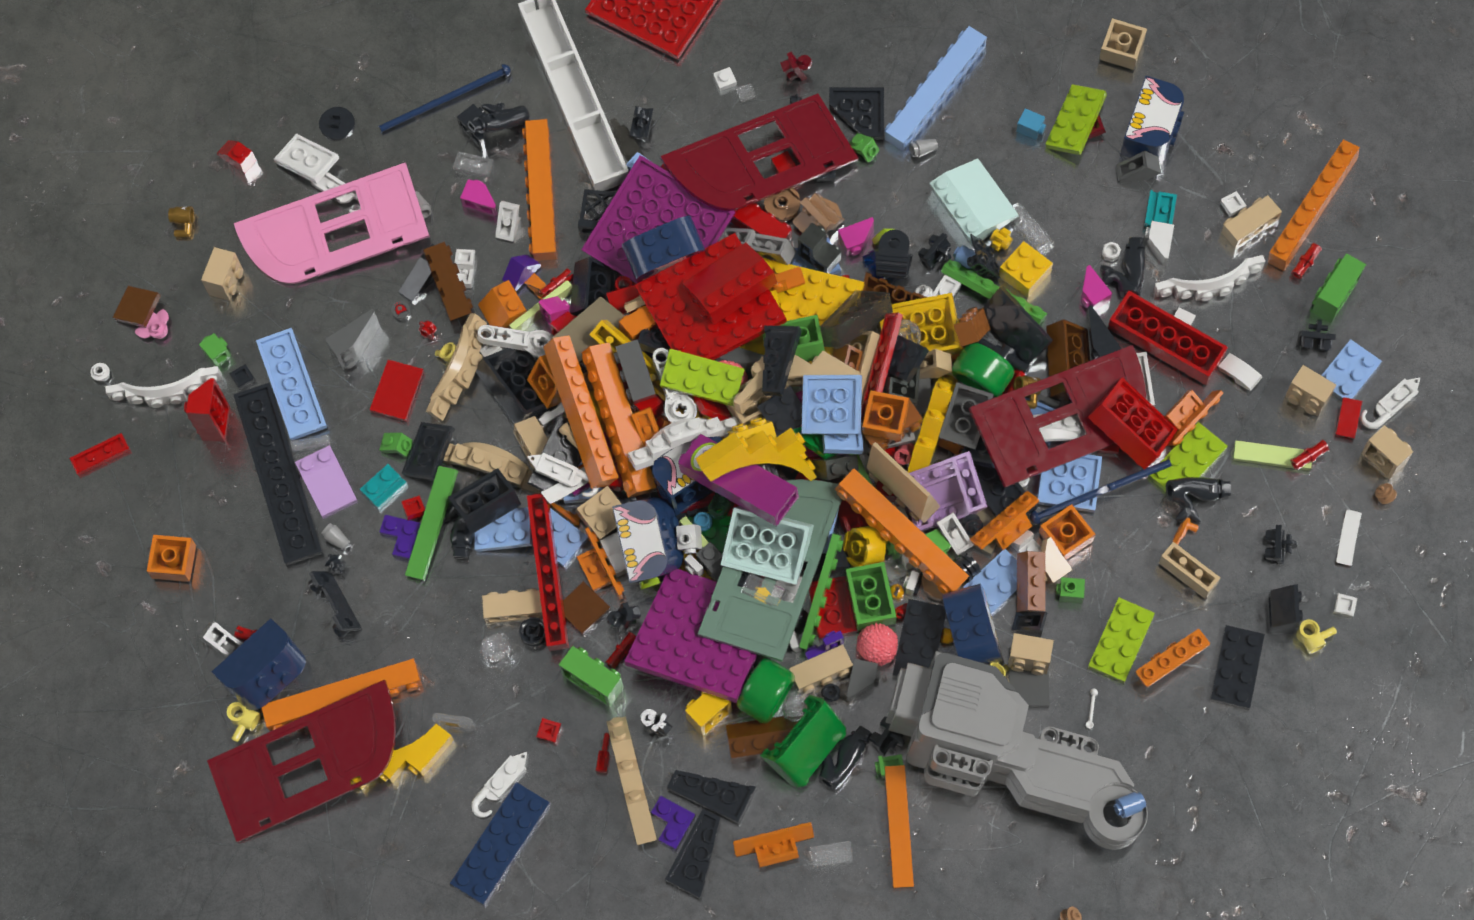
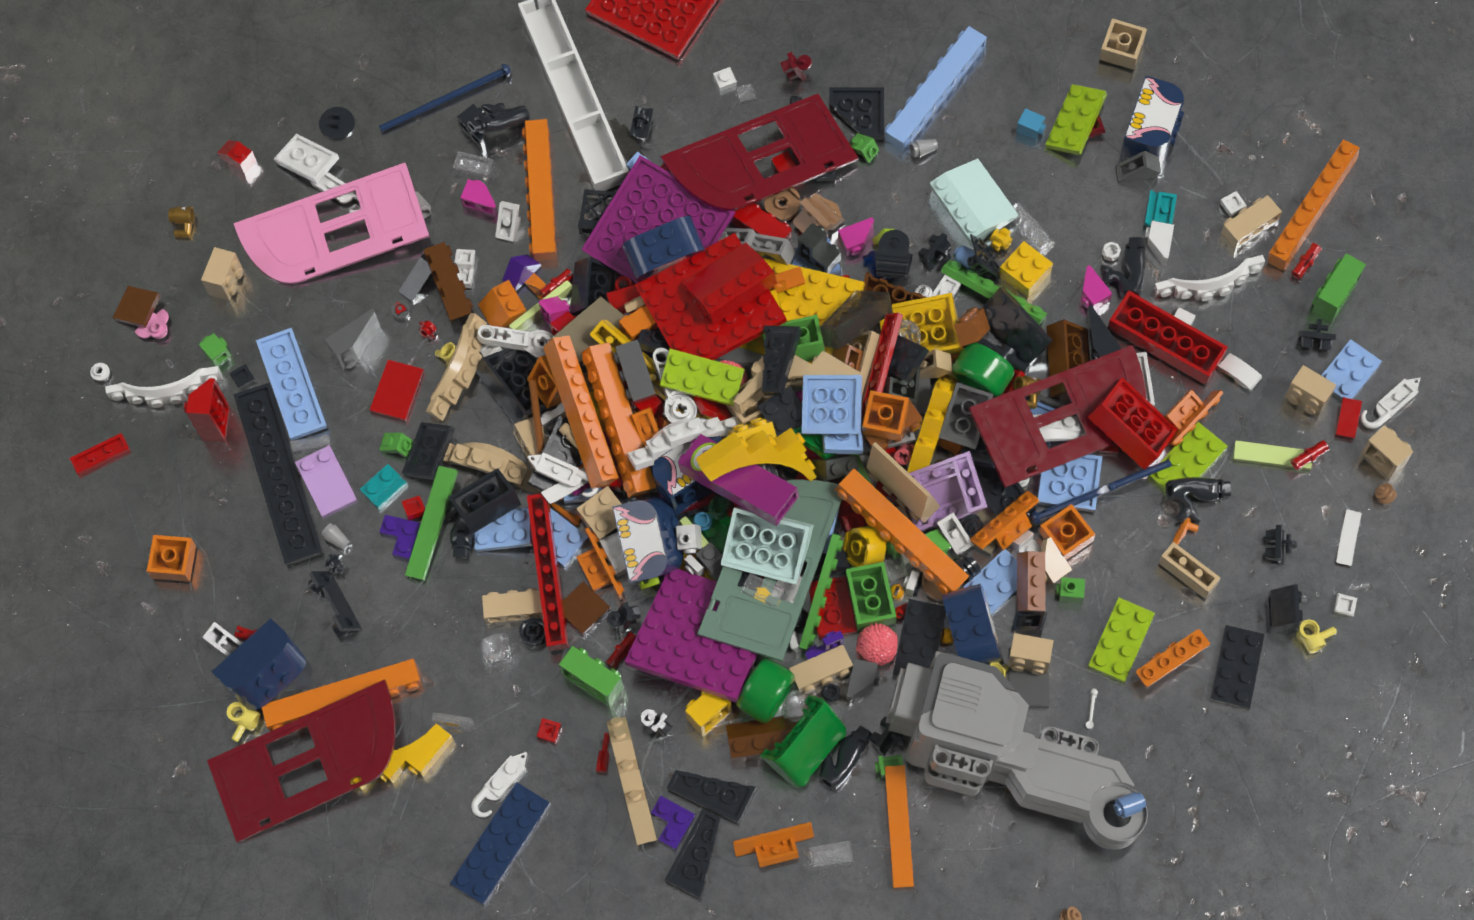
(536, 416): none -> dark orange bar

